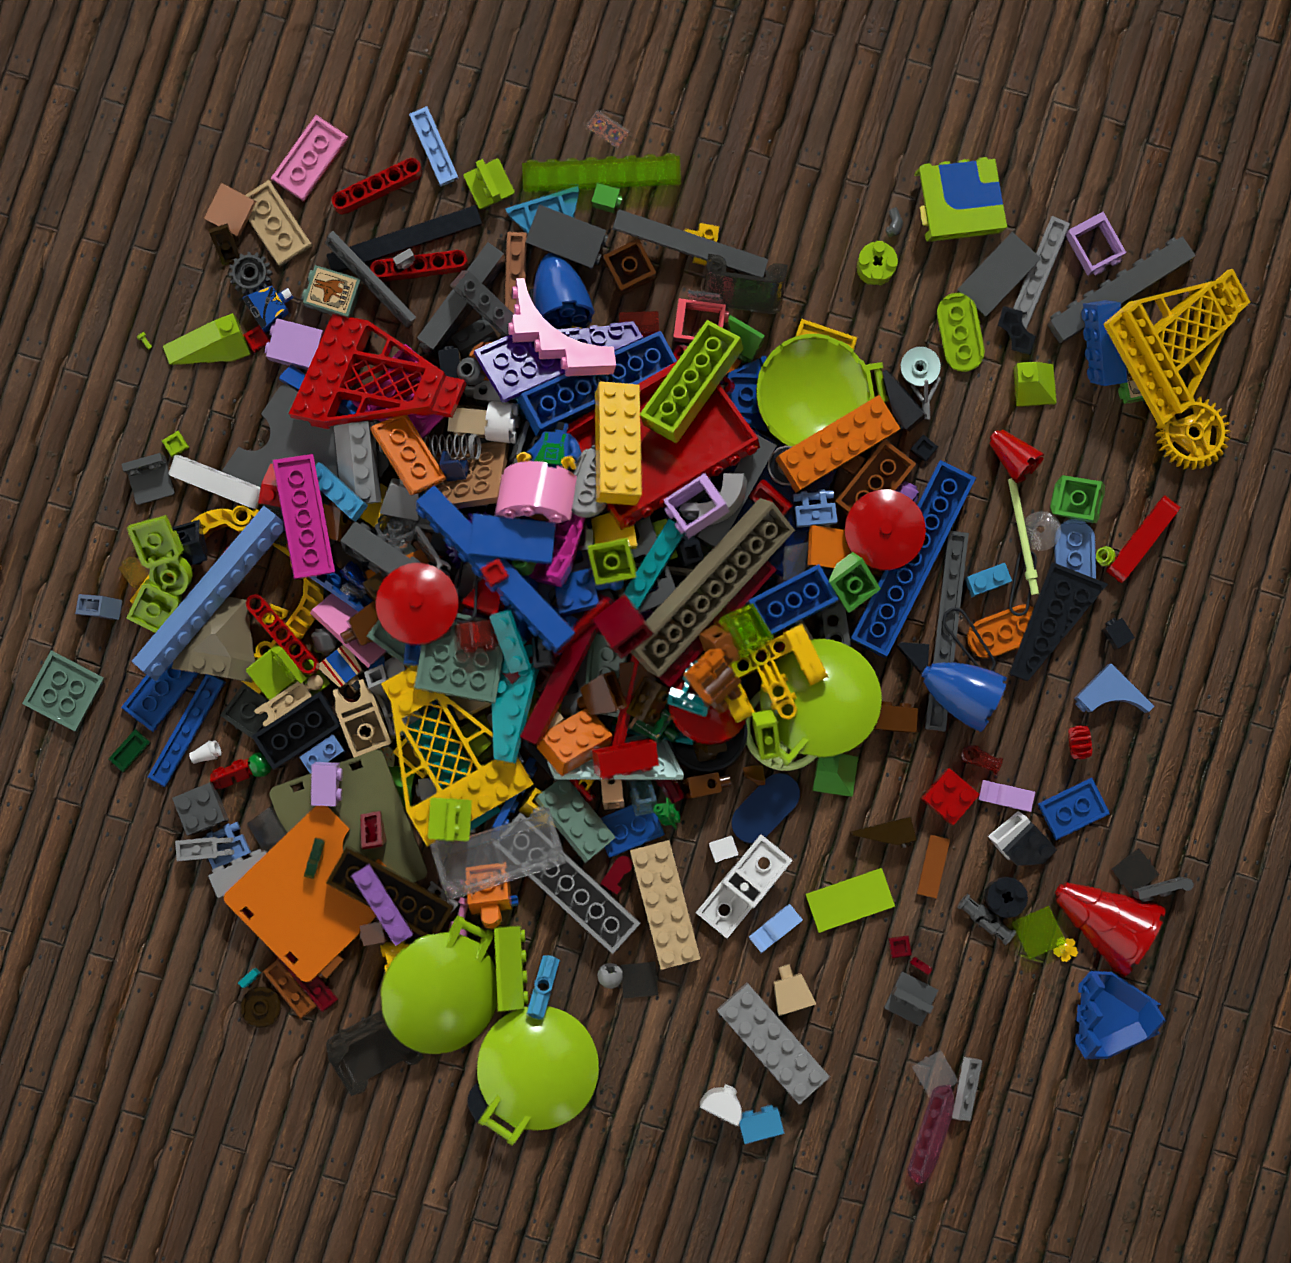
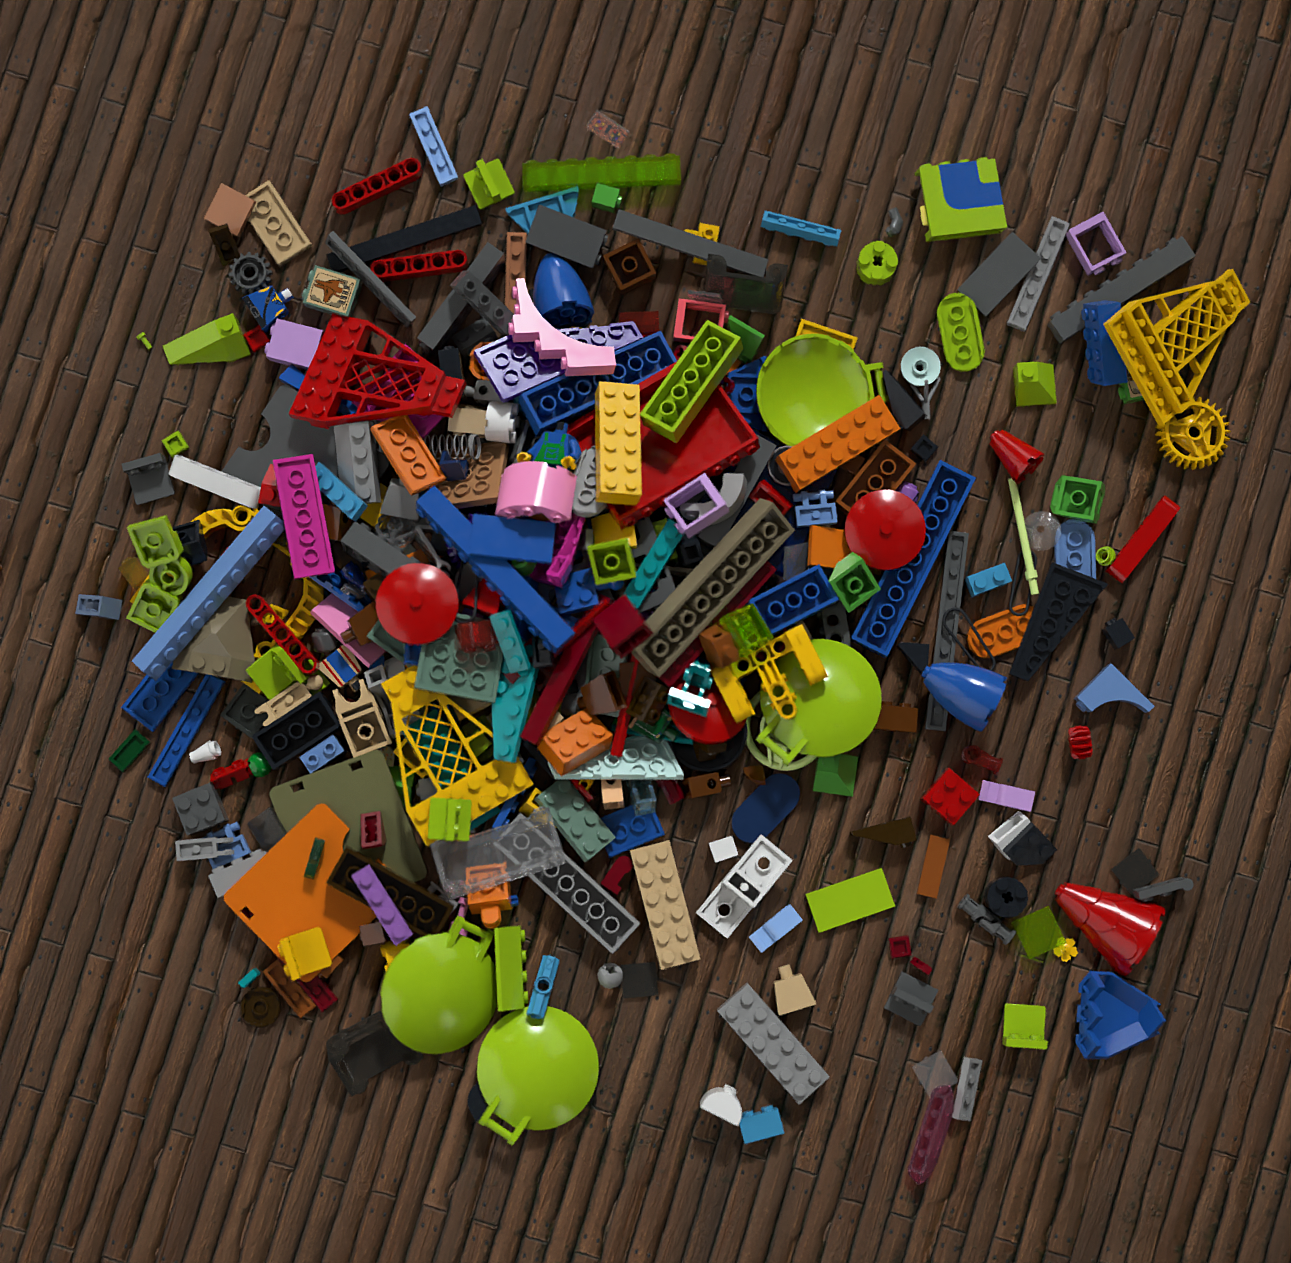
(63, 691): sand green plate -> none
(304, 953): none -> yellow bracket
(309, 158): bright pink tile -> none
(325, 784): lavender brick -> none
(404, 259): light grey plate -> none
(470, 371): dark grey head -> none
(494, 573): red tile -> none
(625, 758): red brick -> none
(667, 813): green hinge -> none
(714, 680): hips -> none
(766, 734): lime slope -> none
(800, 228): none -> dark azure plate
(1012, 322): black tile -> none
(1024, 1026): none -> lime bracket
(1073, 808): blue tile -> none

